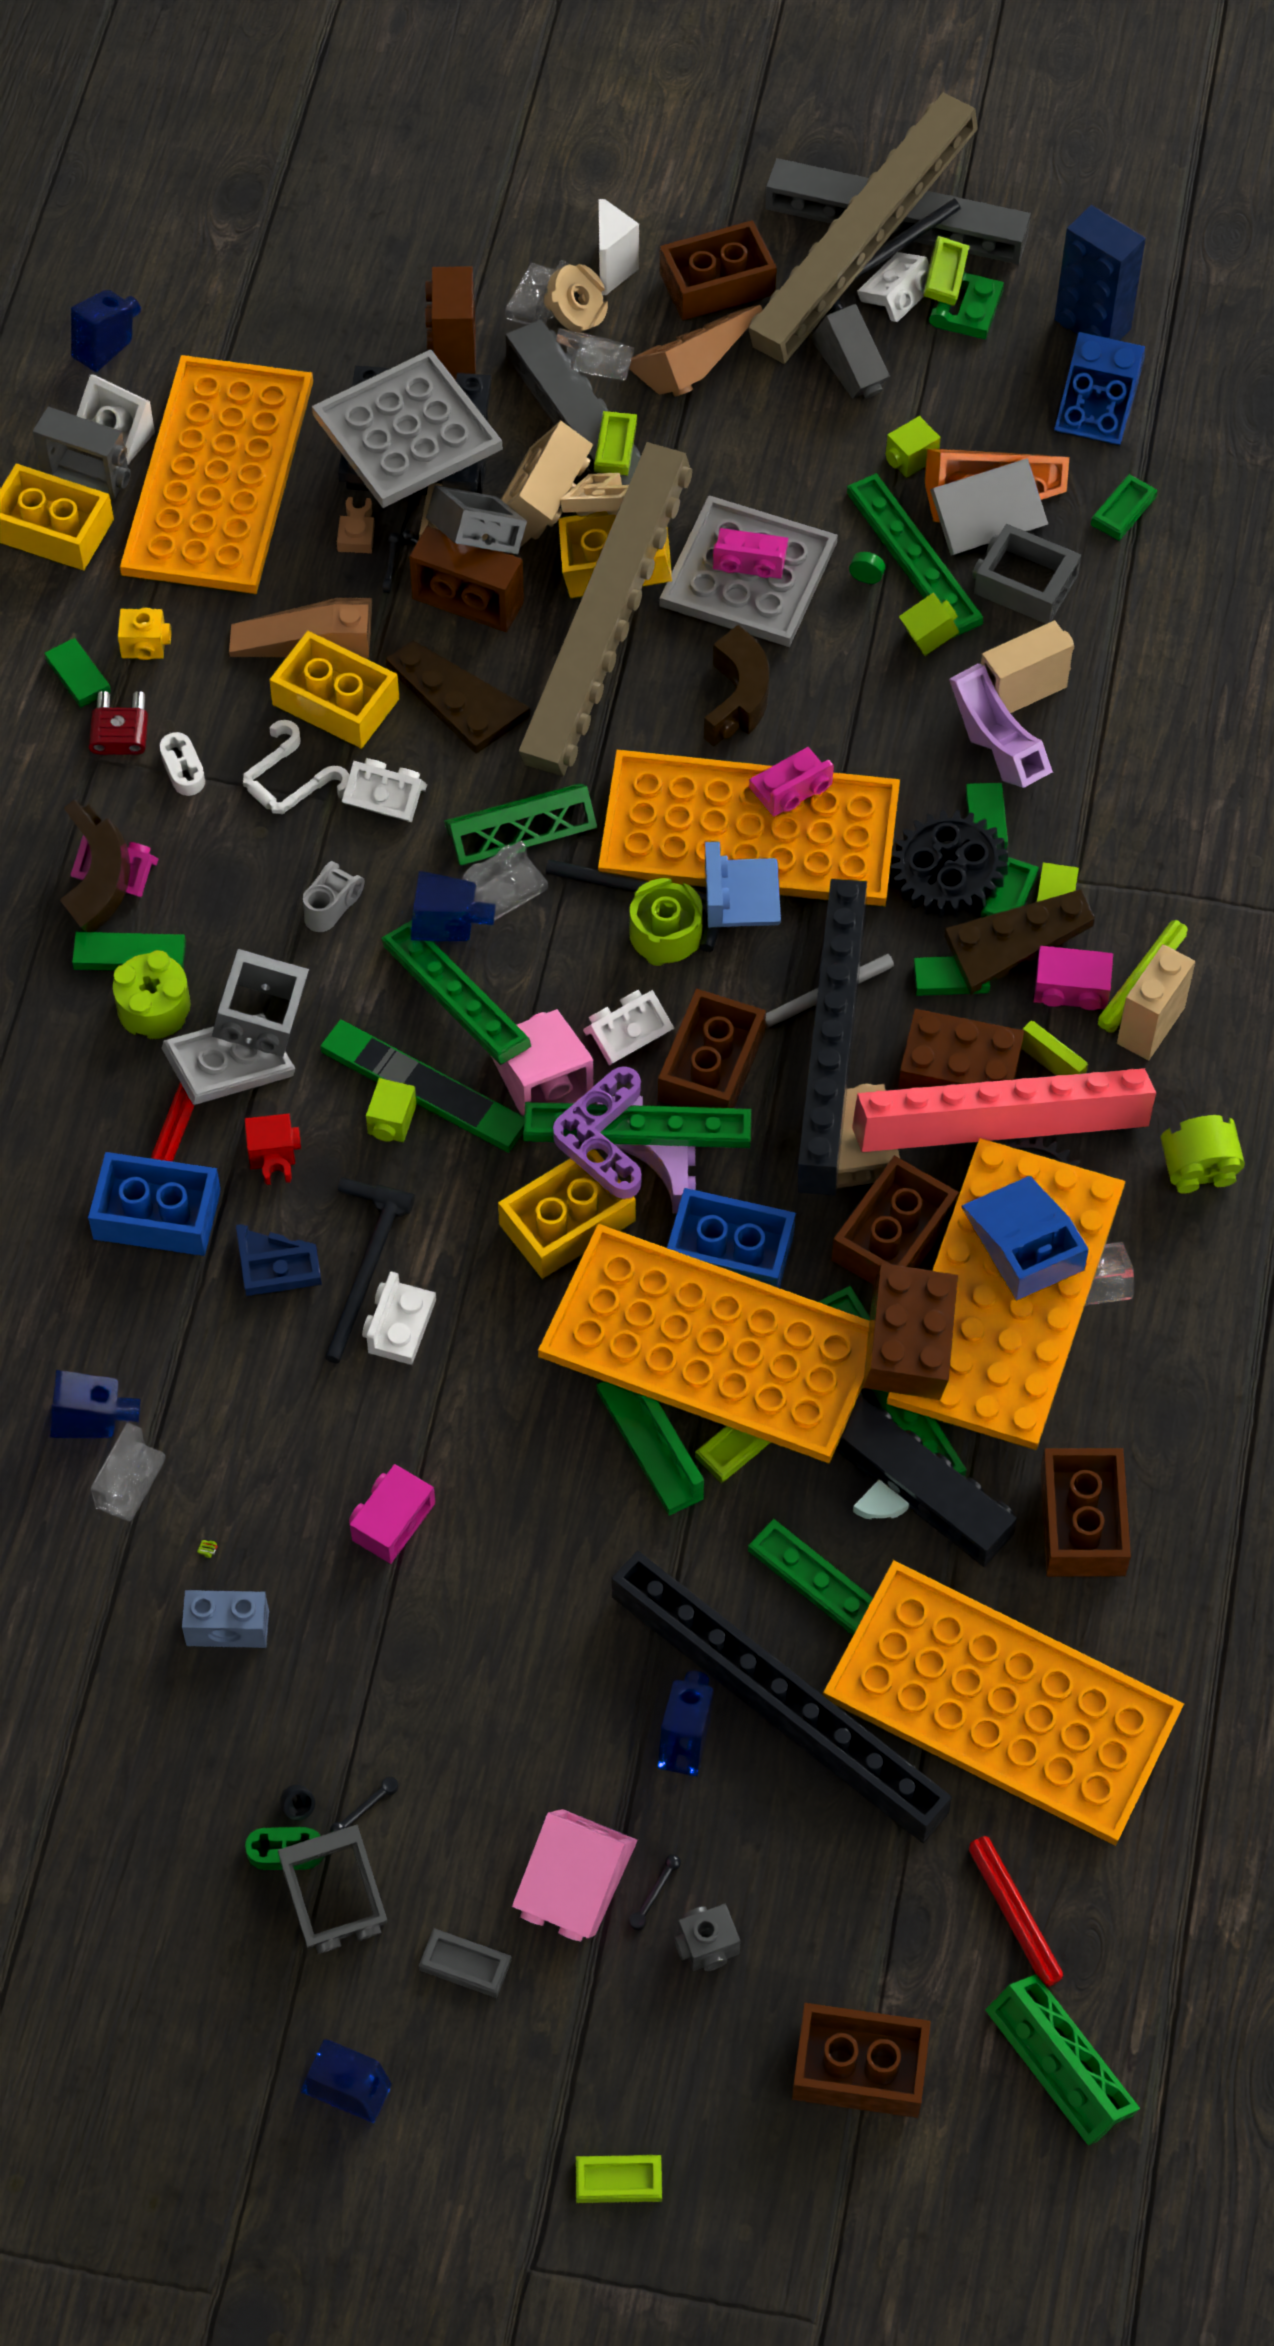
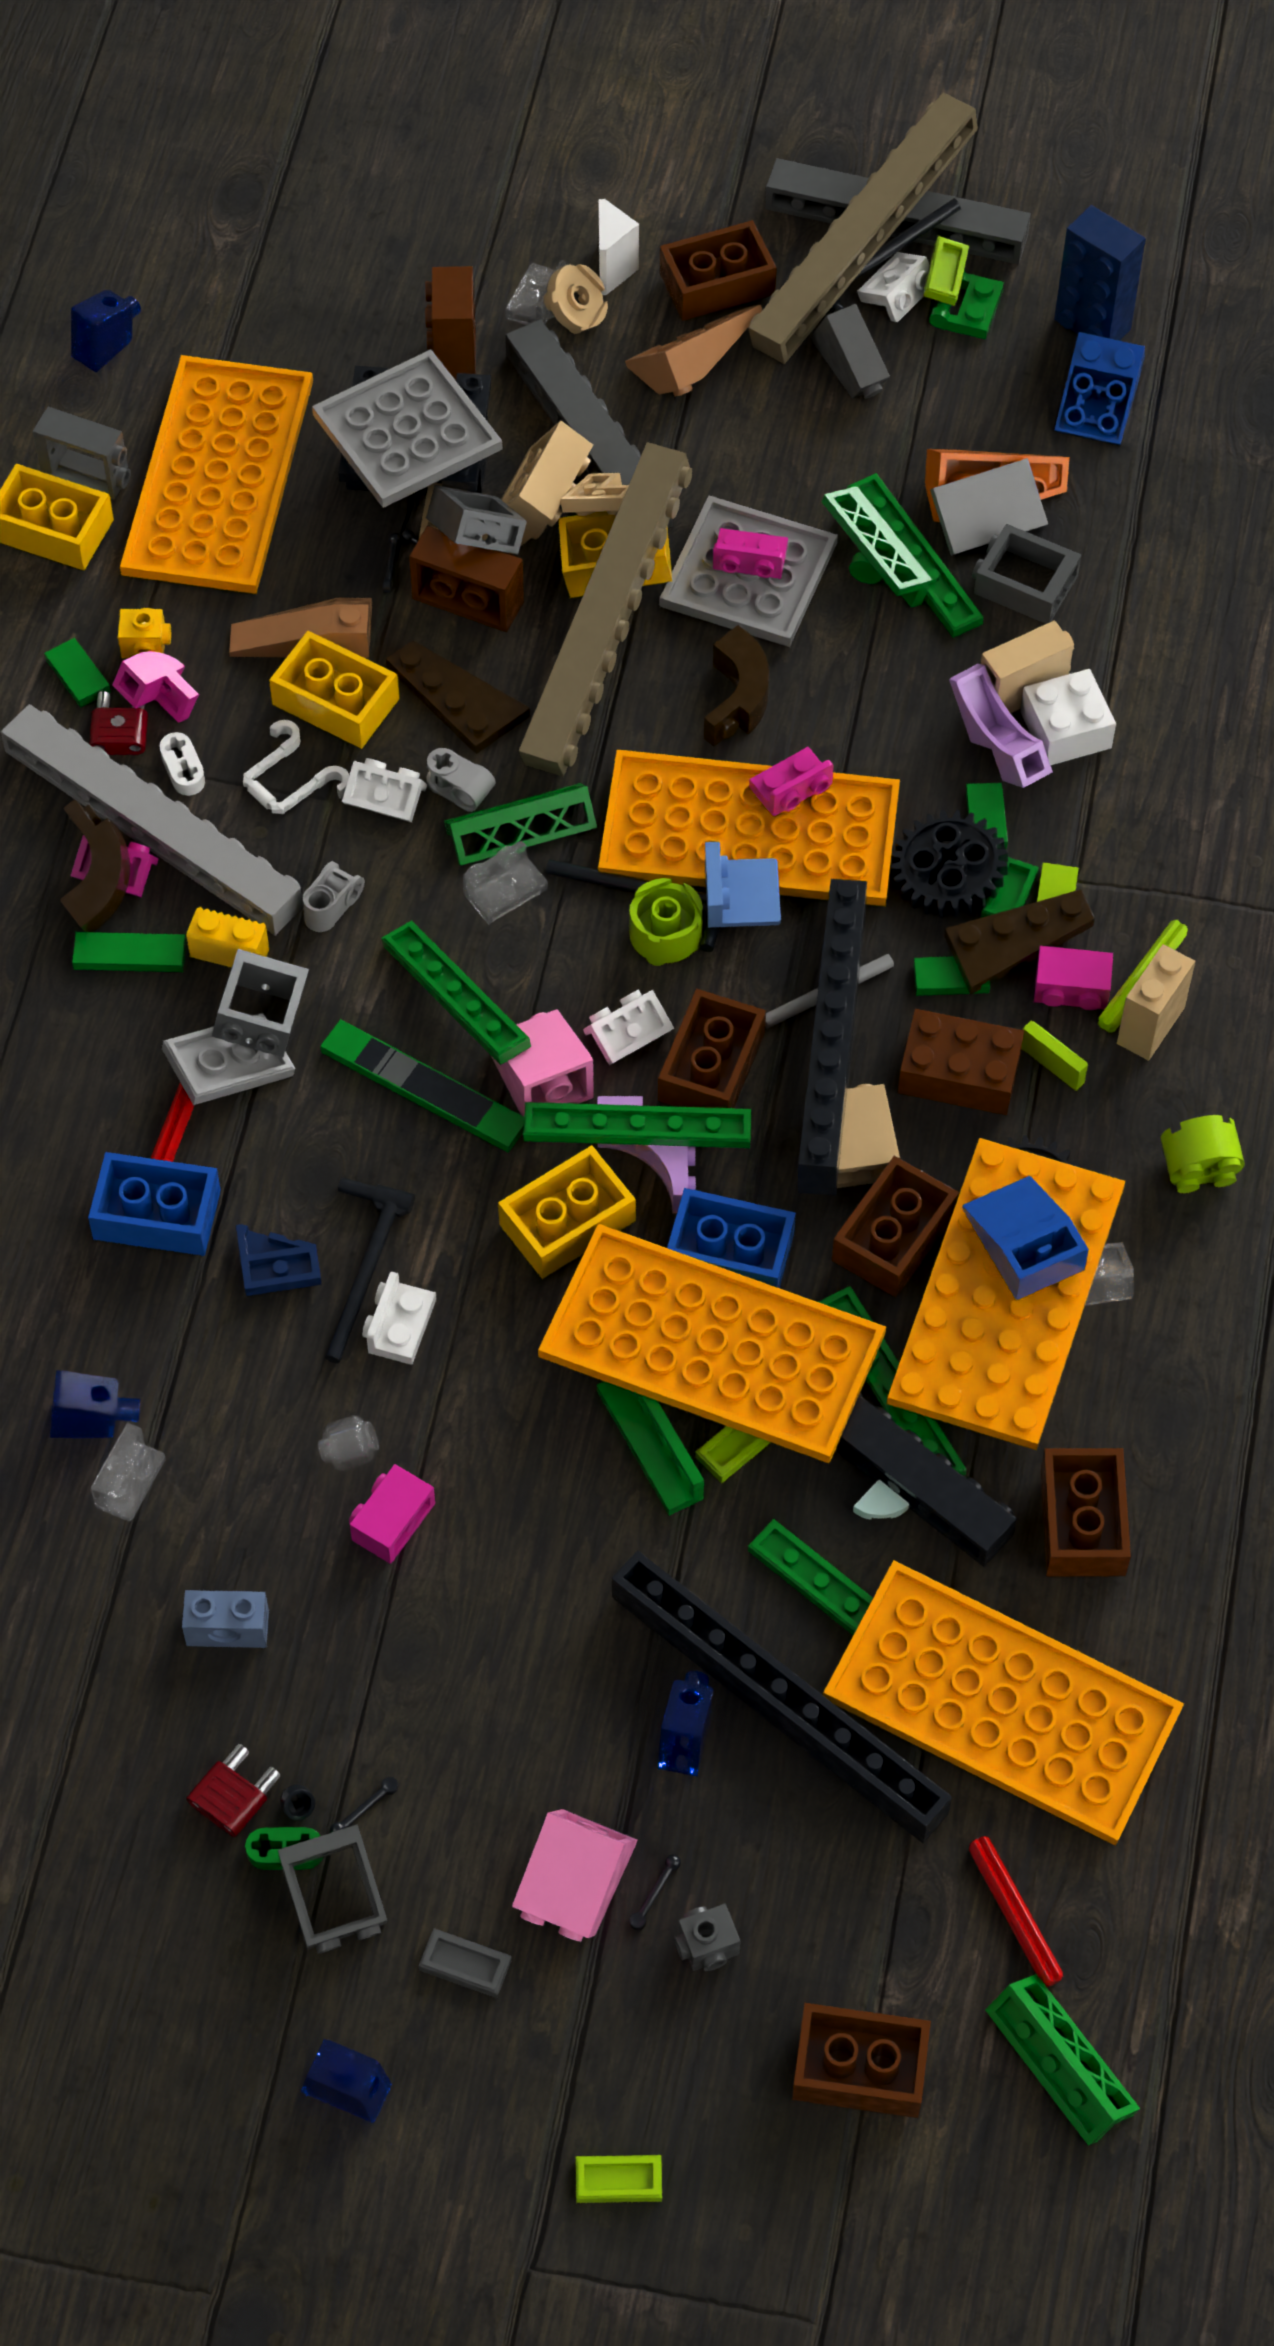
(119, 410): white slope -> none
(151, 995): lime brick -> none
(153, 819): none -> light grey brick
(158, 678): none -> dark pink brick
(207, 1548): lime piece -> none
(219, 936): none -> yellow brick
(227, 1796): none -> dark red piece
(272, 1144): red brick -> none
(348, 1443): none -> clear head
(356, 528): medium nougat plate -> none
(391, 1110): lime brick -> none
(447, 909): clear blue torso -> none
(460, 782): none -> light grey piece
(589, 1133): medium lavender beam -> none
(596, 354): clear bracket -> none
(615, 443): lime tile -> none
(879, 544): none -> green fence
(909, 445): lime brick -> none
(910, 1331): reddish brown brick -> none
(930, 623): lime brick -> none
(1003, 1110): coral brick -> none
(1068, 716): none -> white brick
(1124, 507): green tile -> none

